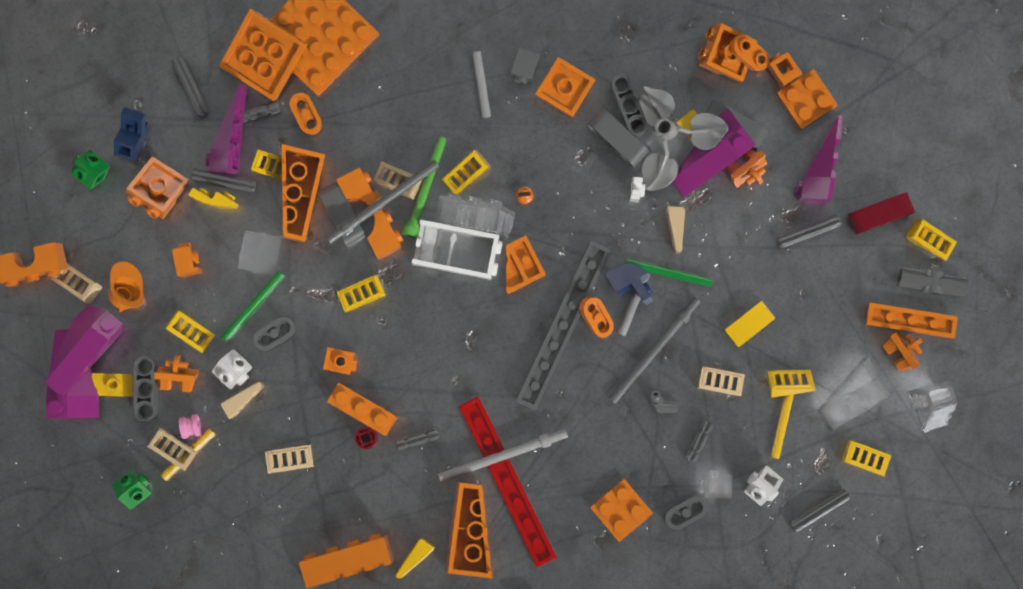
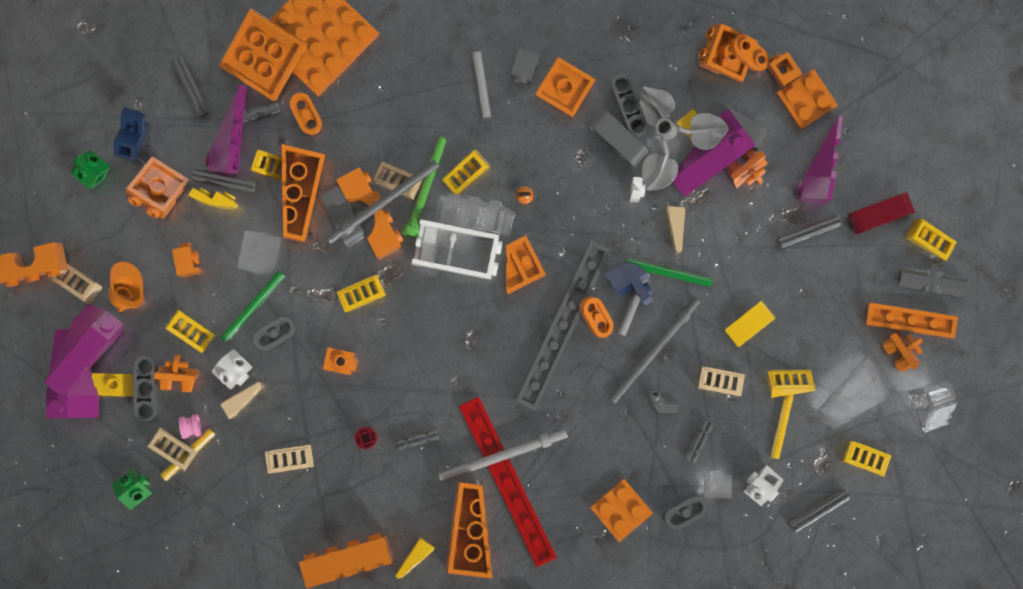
(362, 409): orange arch -> none

